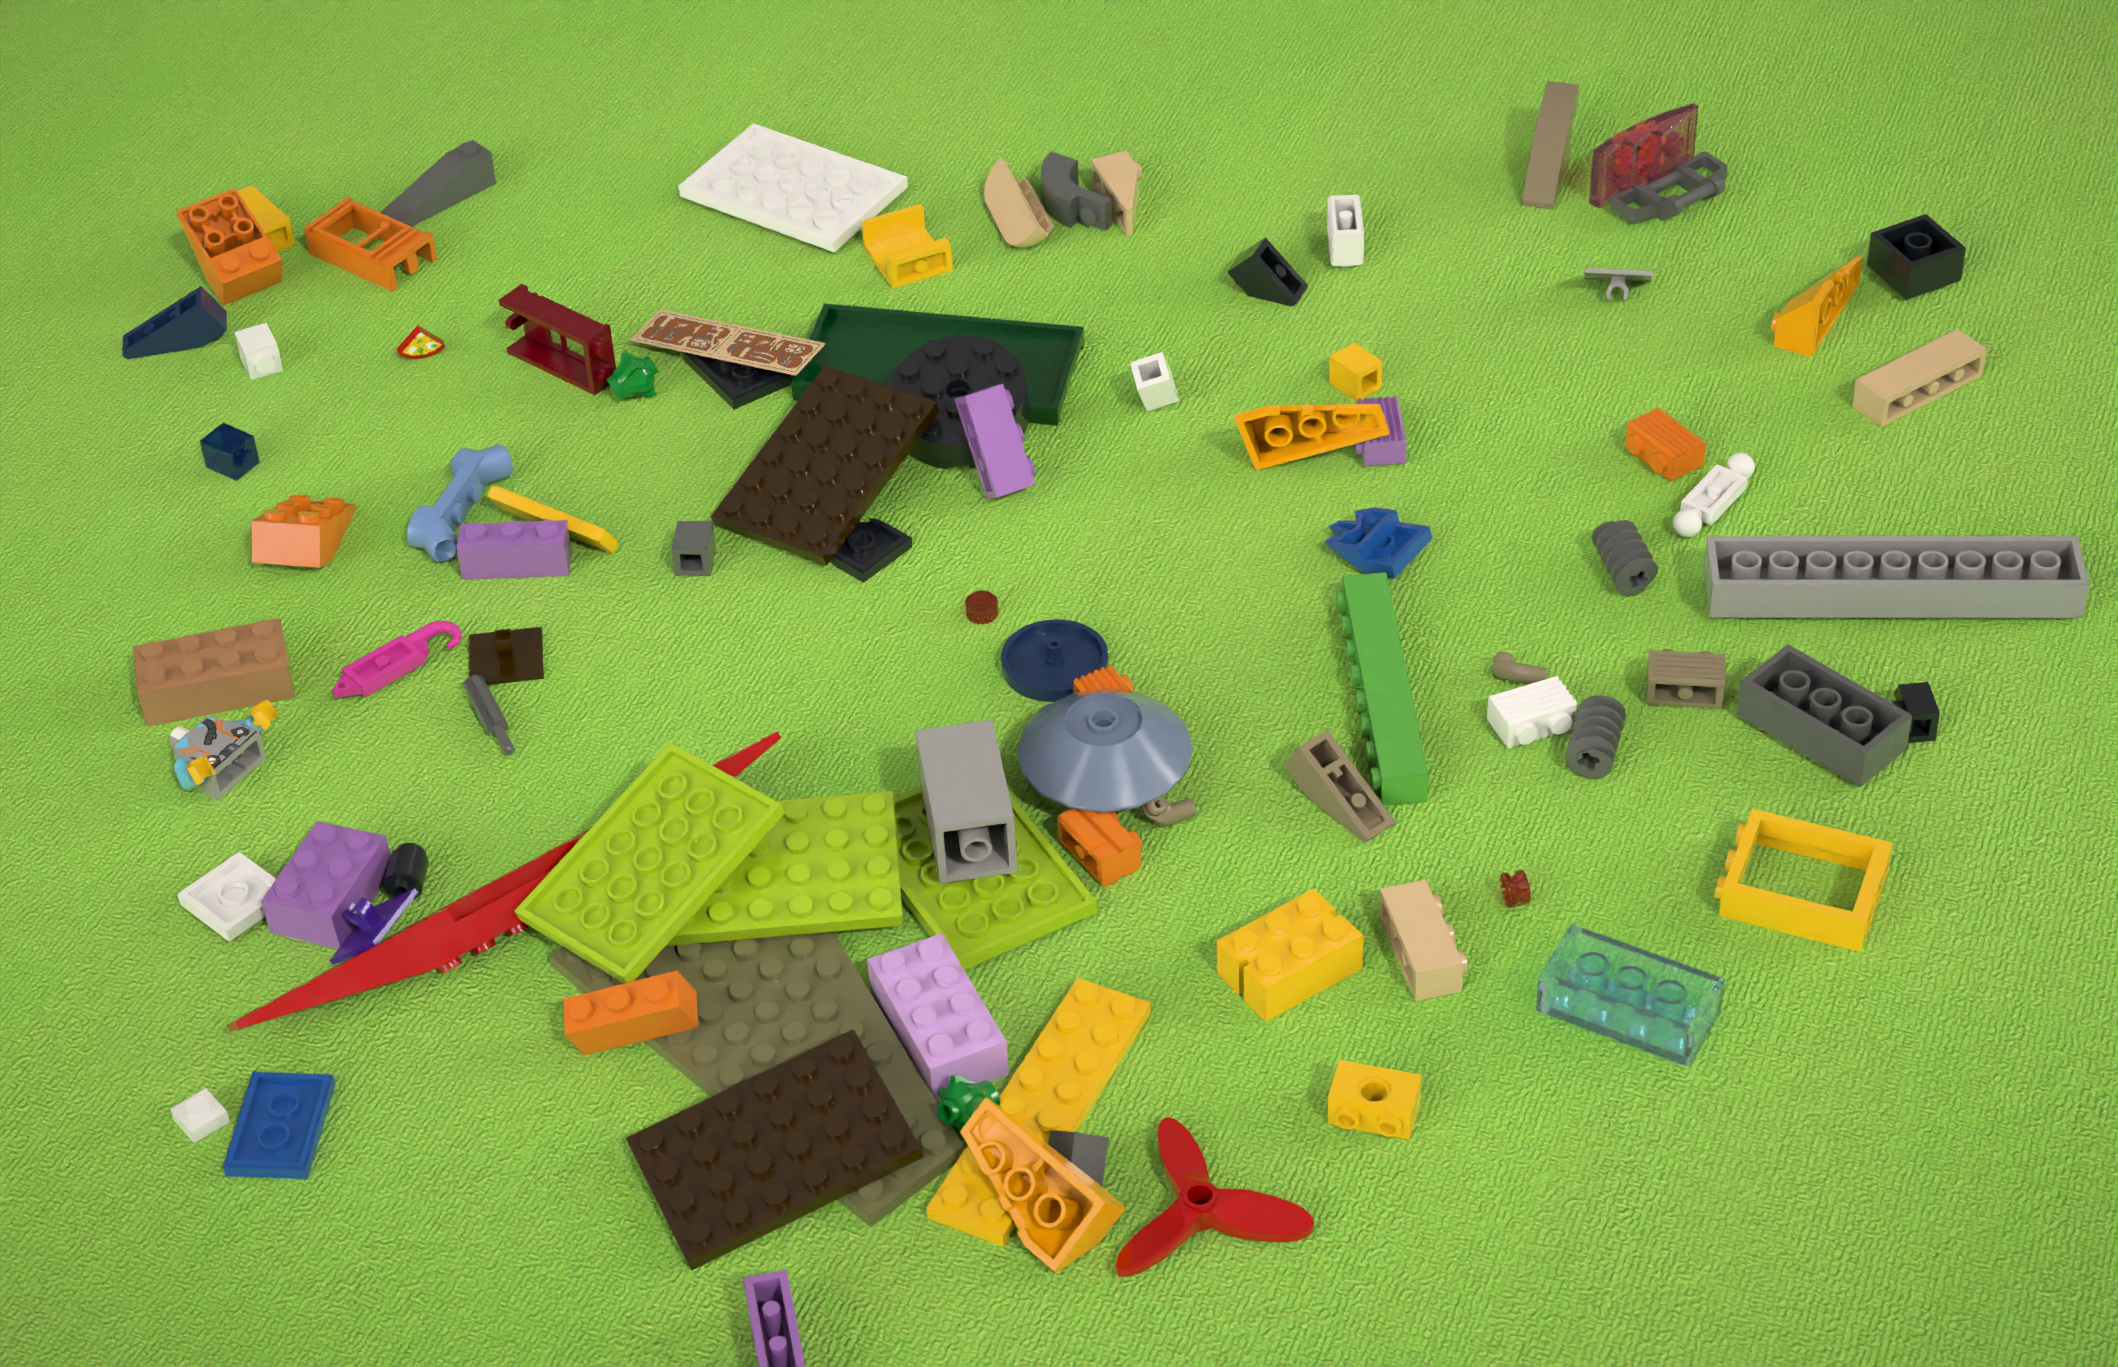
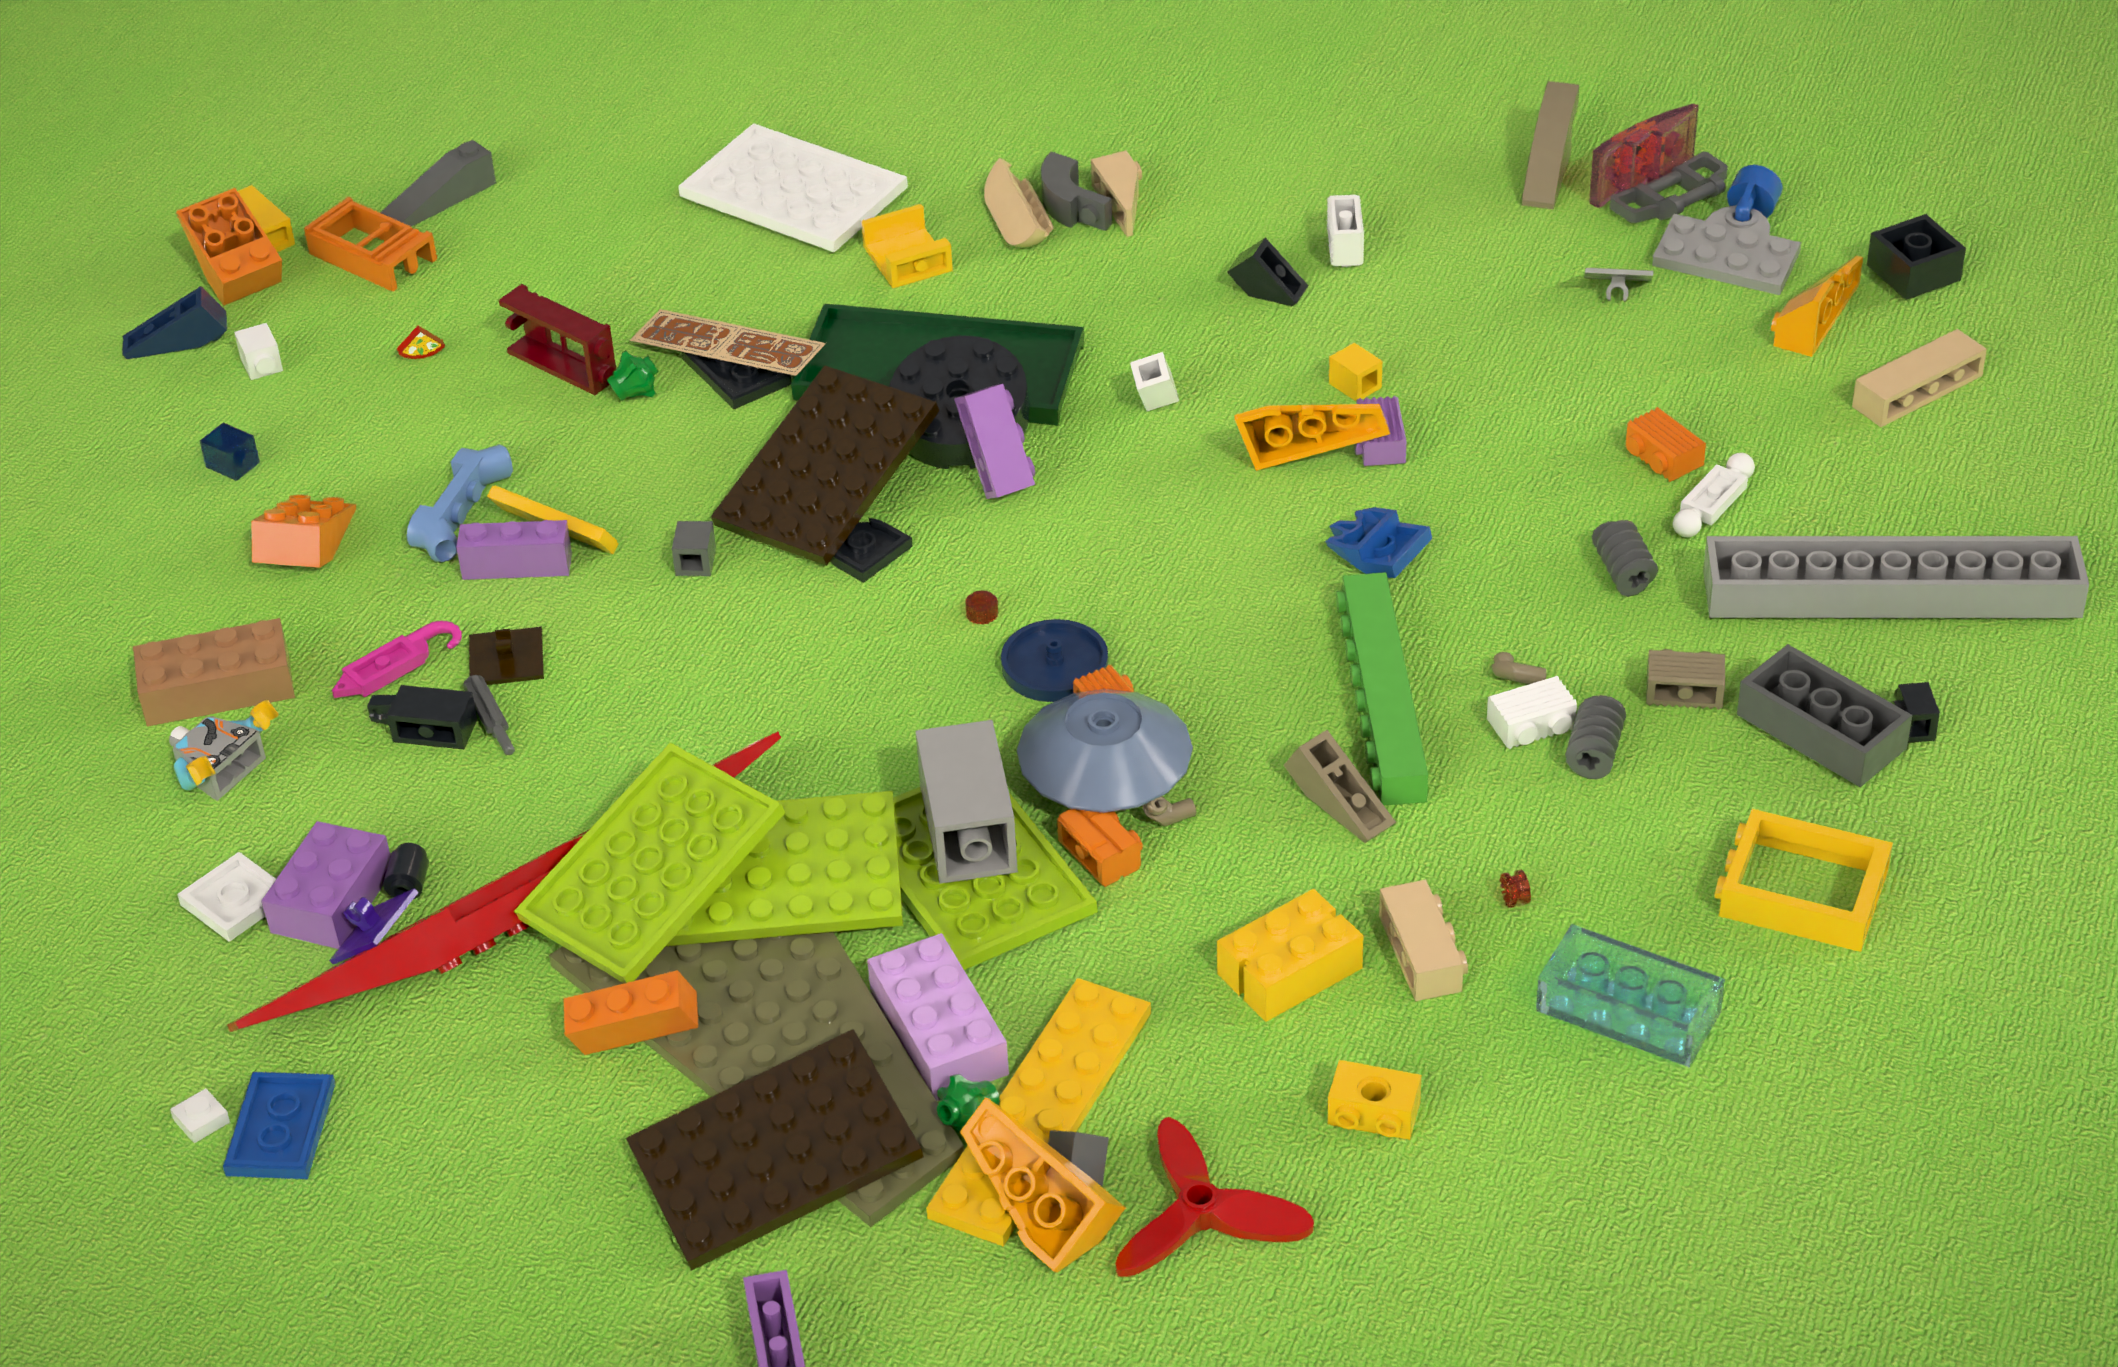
(426, 716): none -> black hinge
(1734, 240): none -> light grey plate

